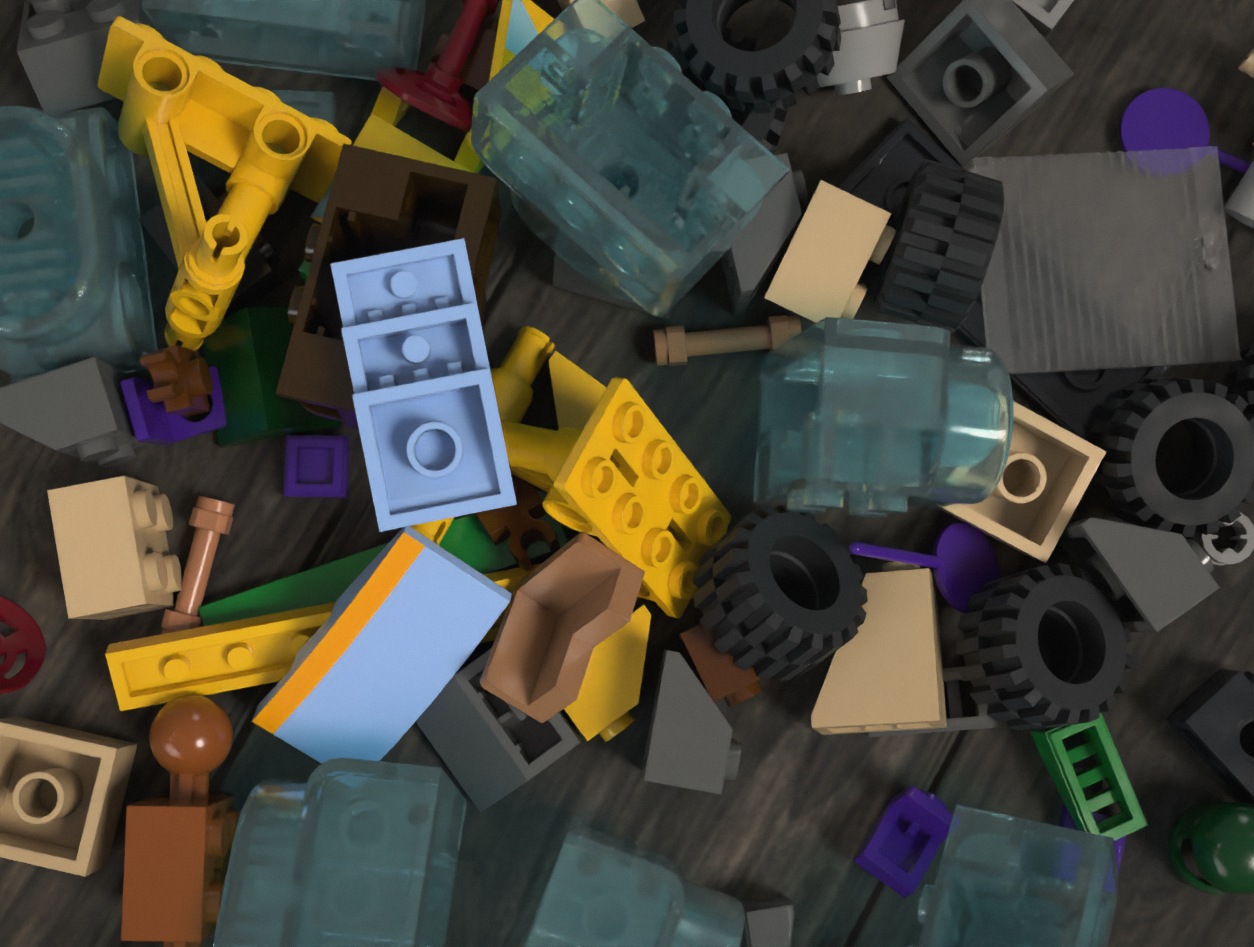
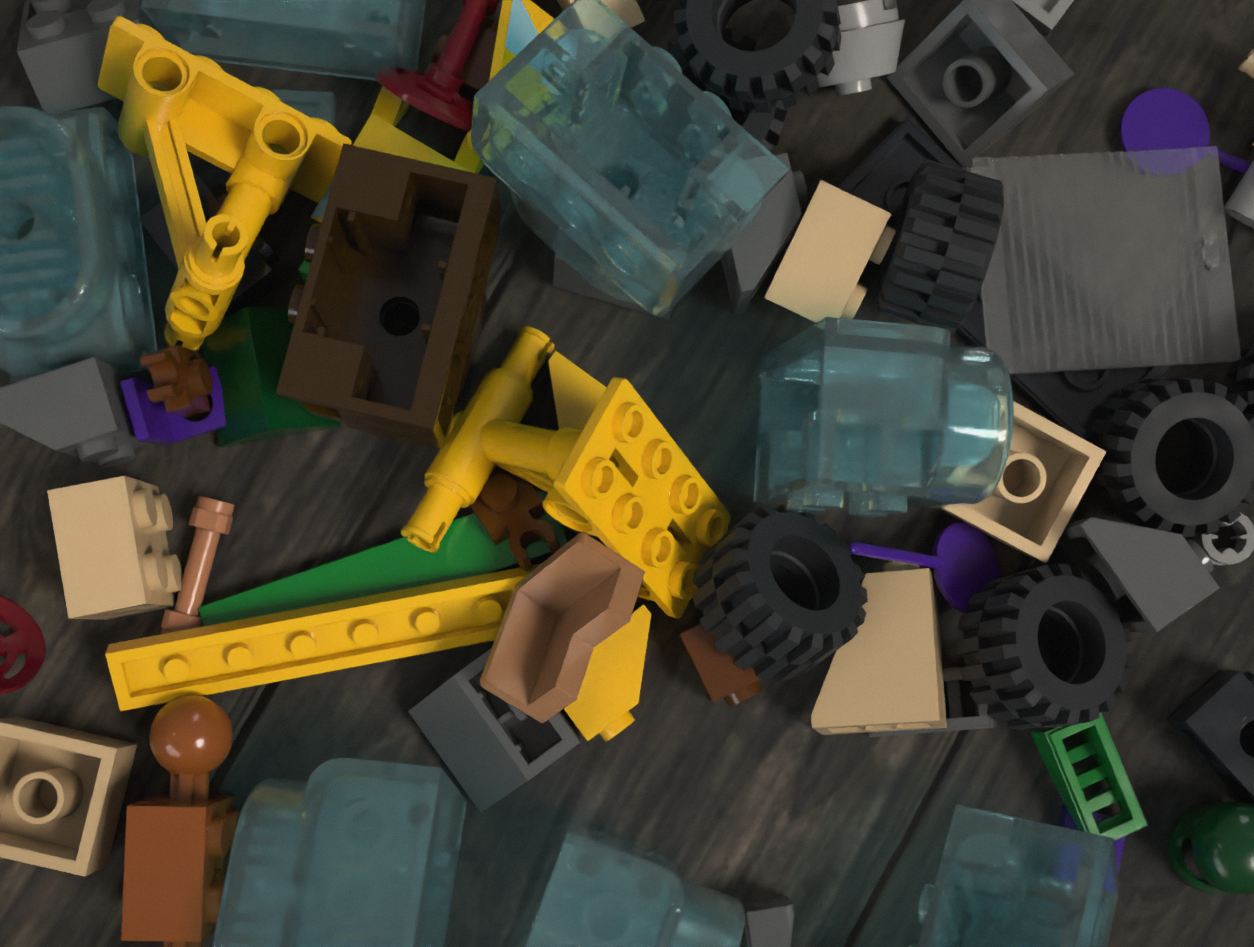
(317, 466): dark purple tile -> none
(383, 652): light blue slope -> none
(422, 385): light blue slope -> none
(674, 345): nougat bar -> none
(687, 733): dark grey slope -> none
(905, 839): dark purple bracket -> none

